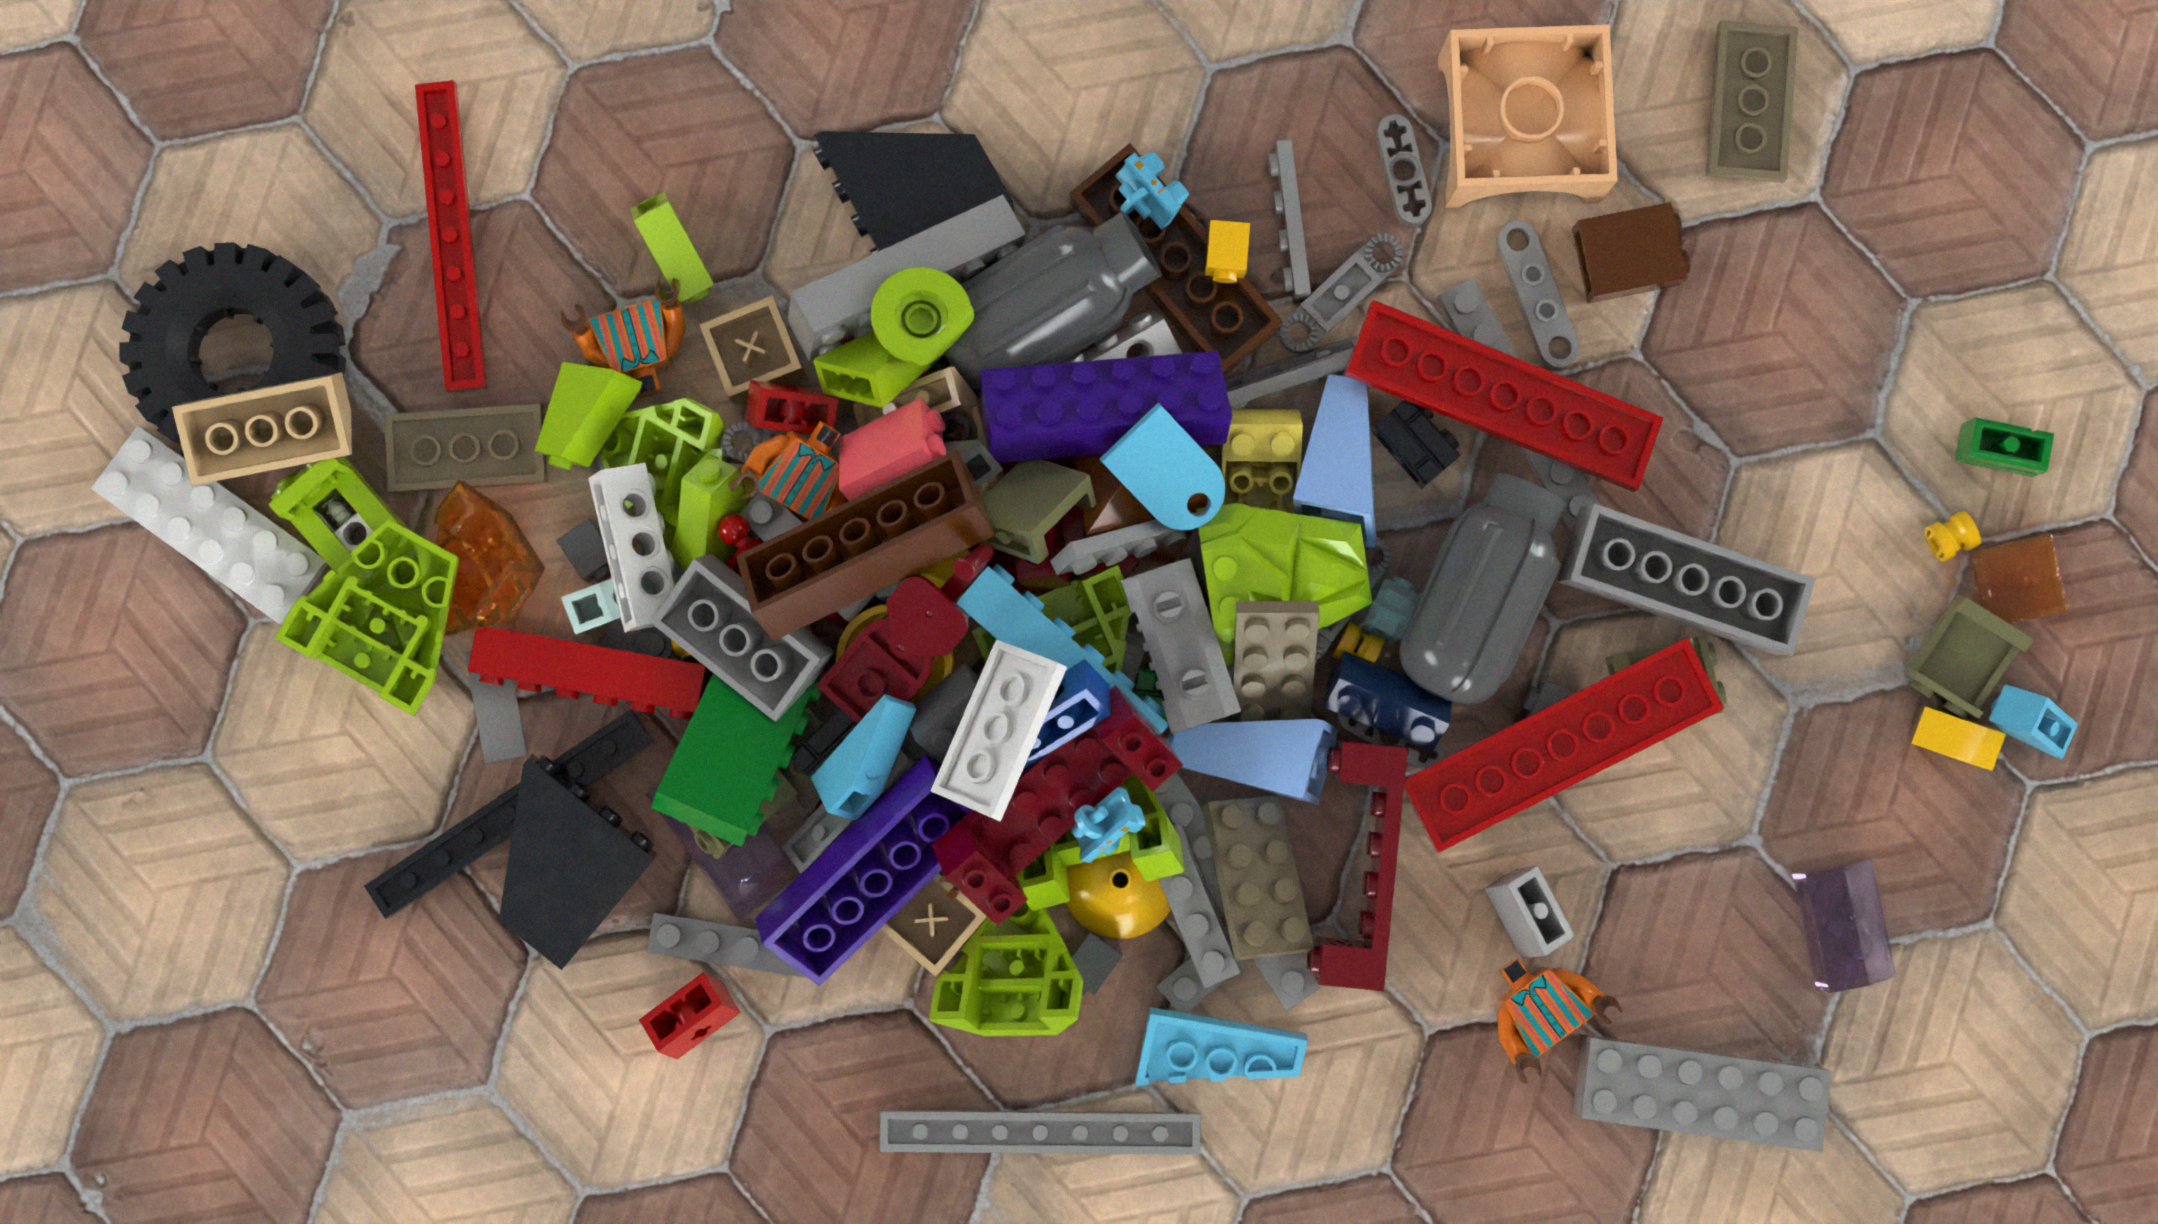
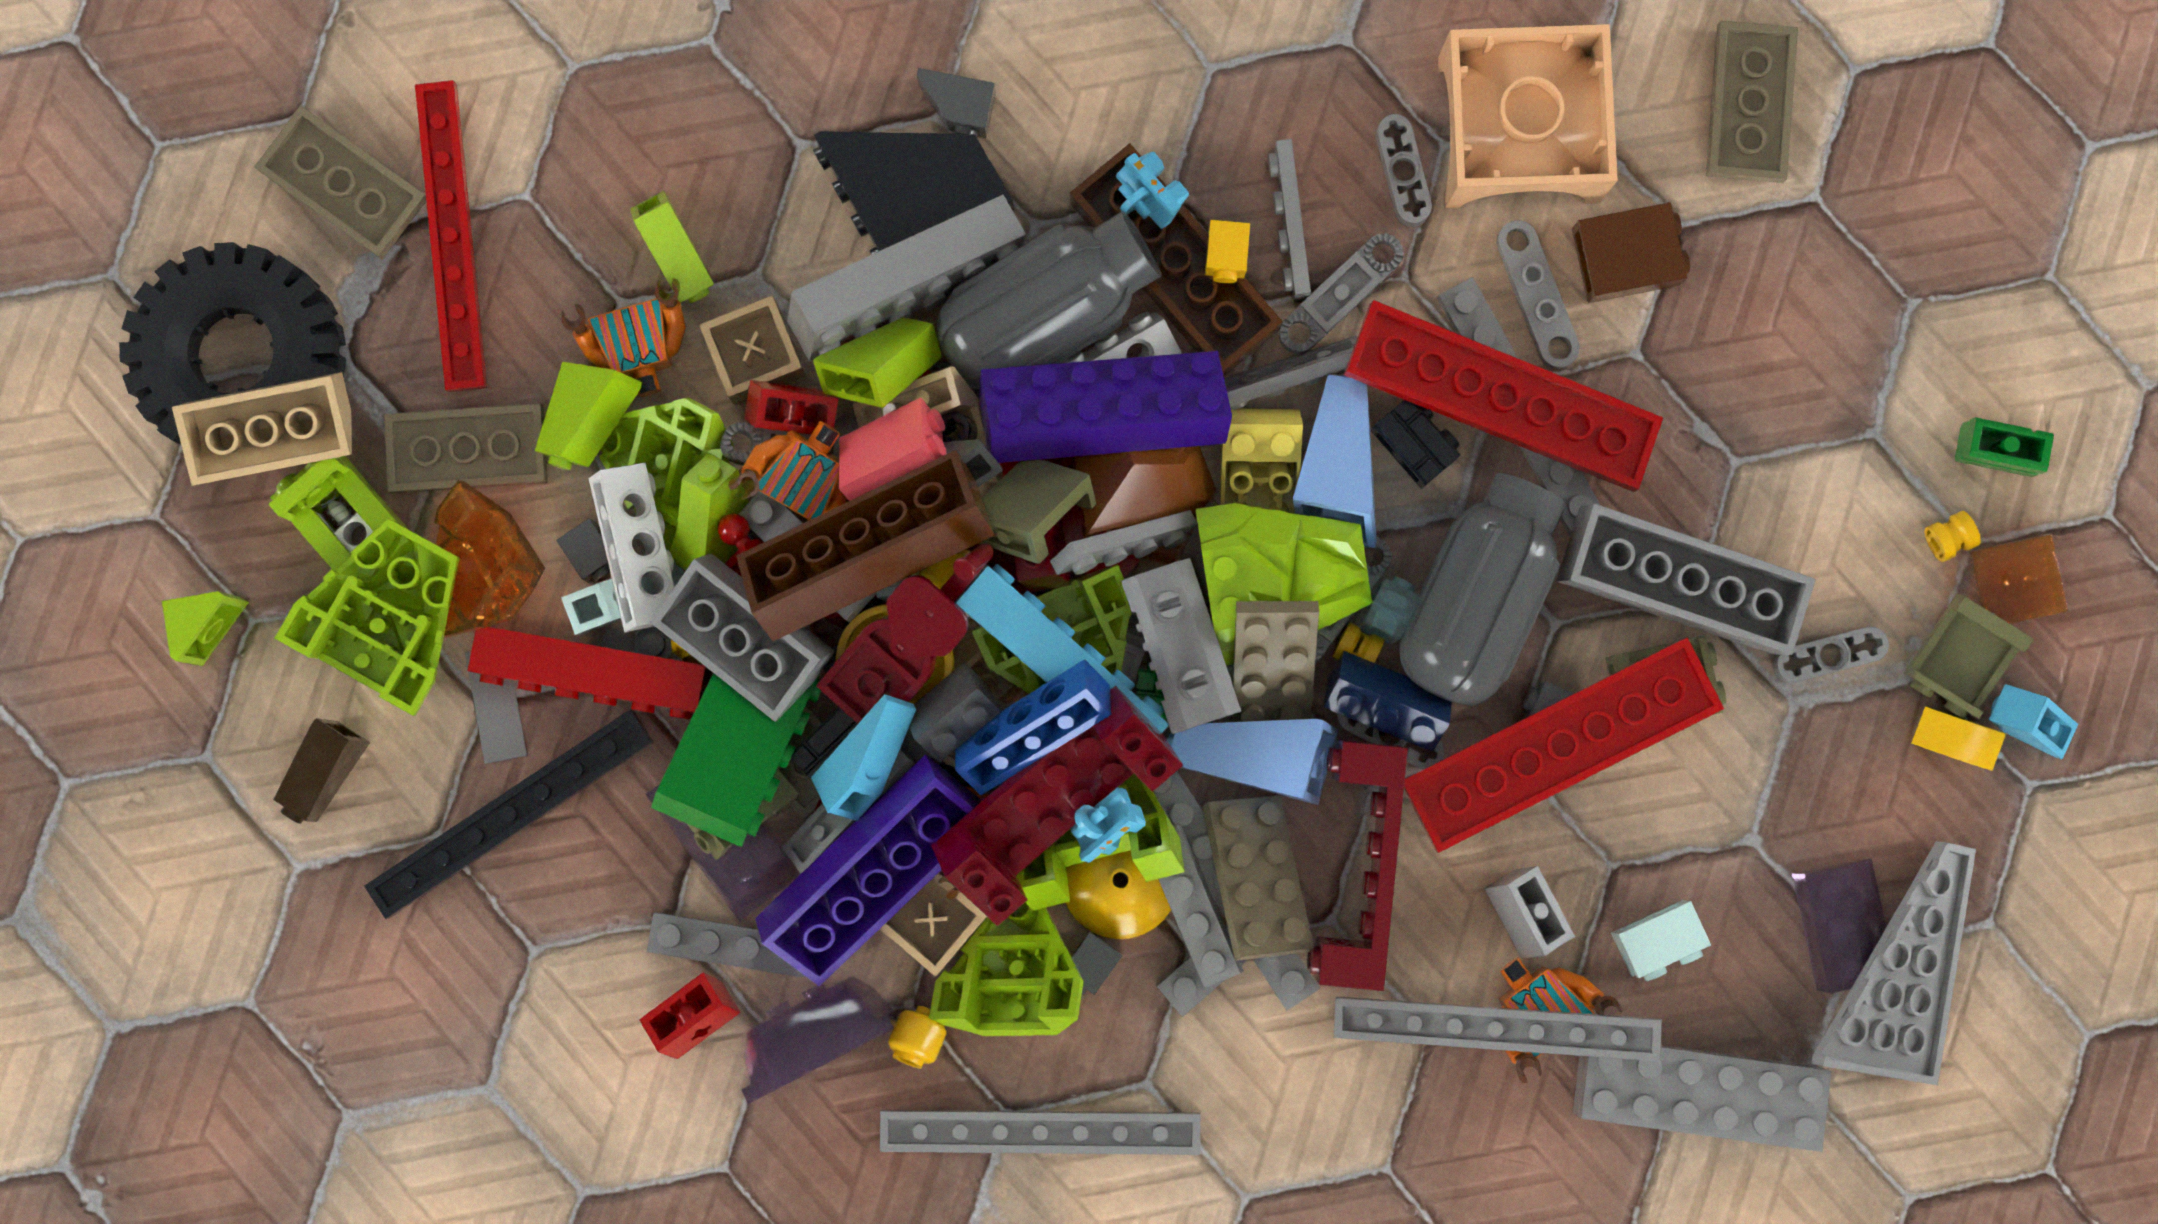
(199, 624): none -> lime slope
(210, 525): white plate -> none
(319, 769): none -> dark brown slope
(341, 182): none -> dark tan plate
(565, 863): black slope -> none
(812, 1033): none -> clear purple windscreen
(916, 1038): none -> yellow head
(920, 314): lime hat -> none
(960, 101): none -> dark grey slope
(998, 729): white plate -> none
(1165, 469): medium azure tile -> none
(1201, 1047): medium azure wing -> none
(1498, 1028): none -> light grey plate
(1661, 940): none -> light aqua brick
(1854, 637): none -> light grey beam
(1903, 996): none -> light grey wing

